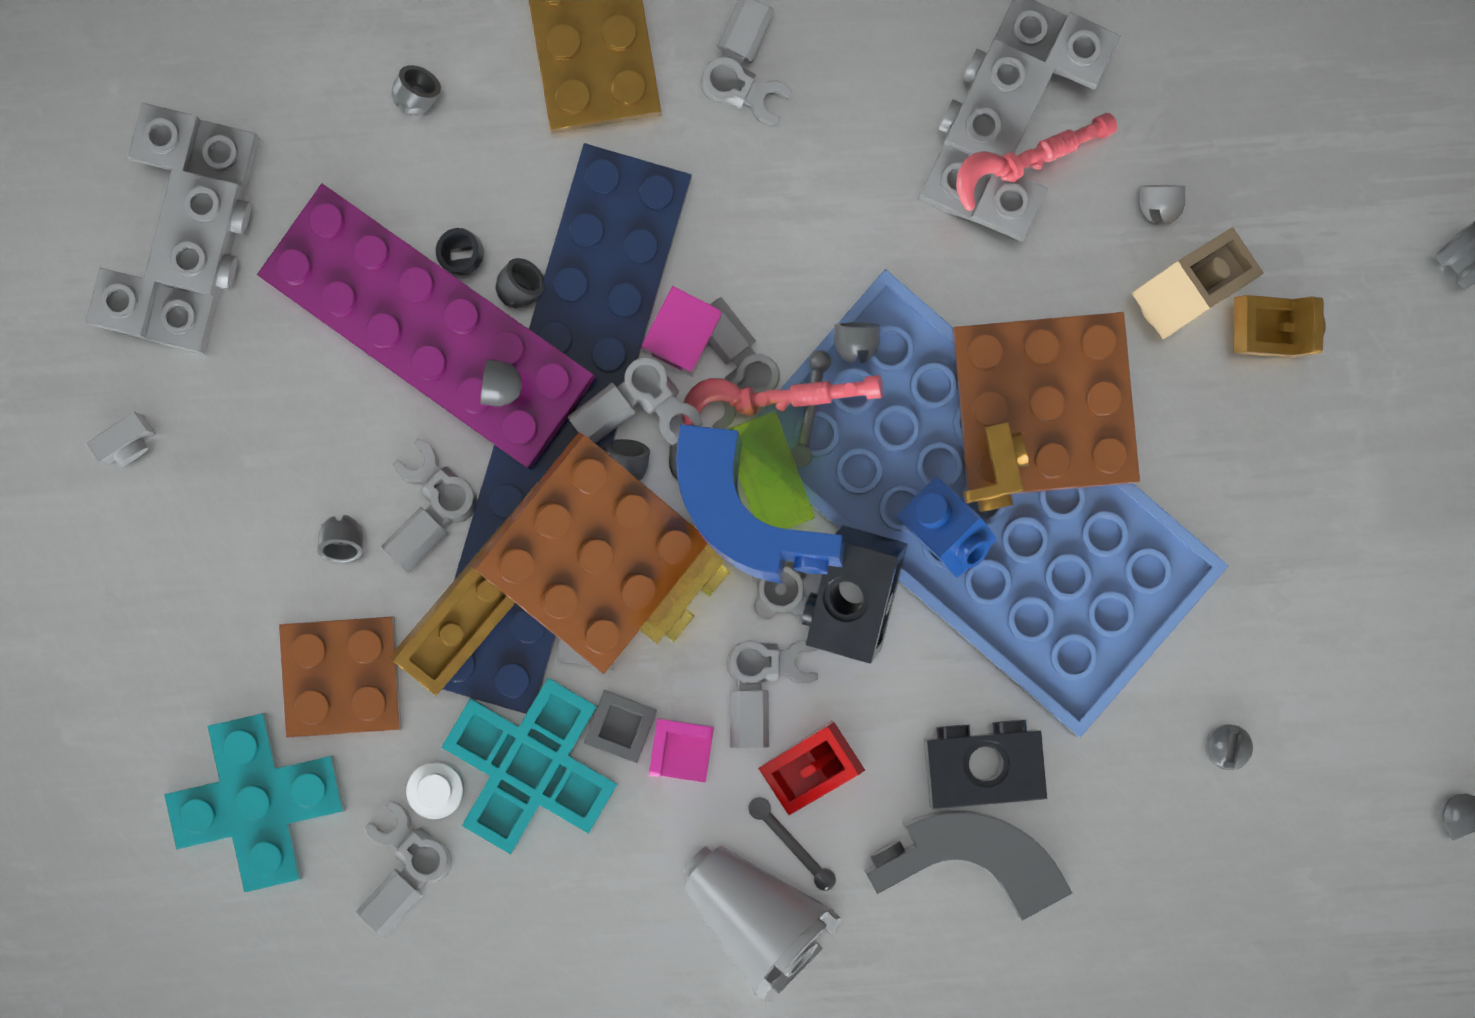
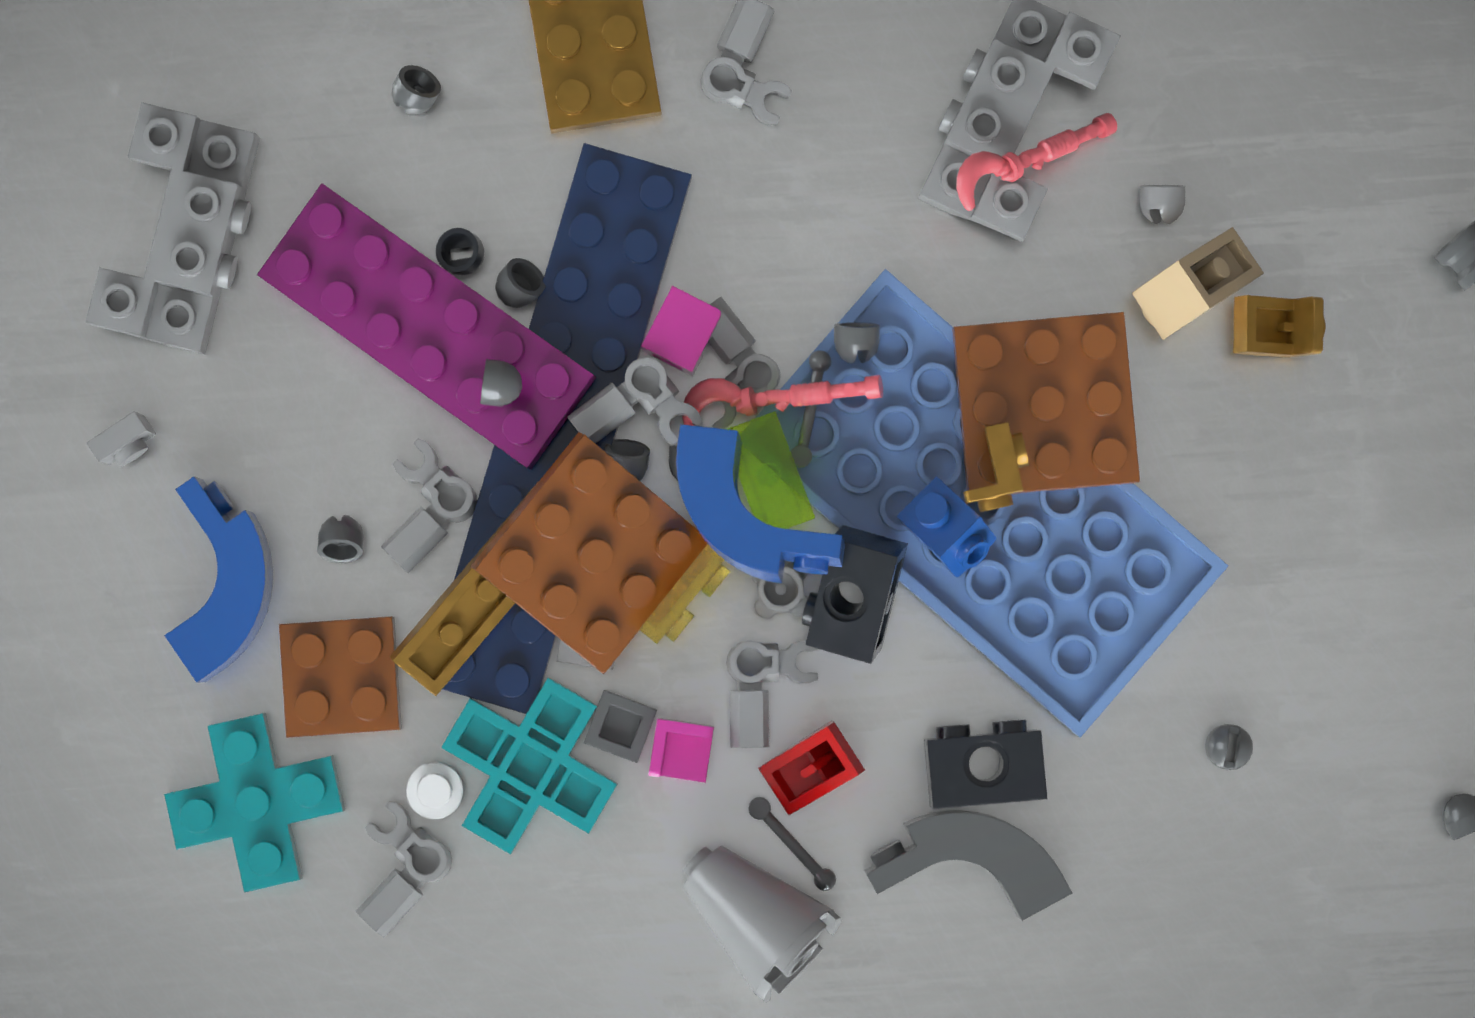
(242, 588): none -> blue arch

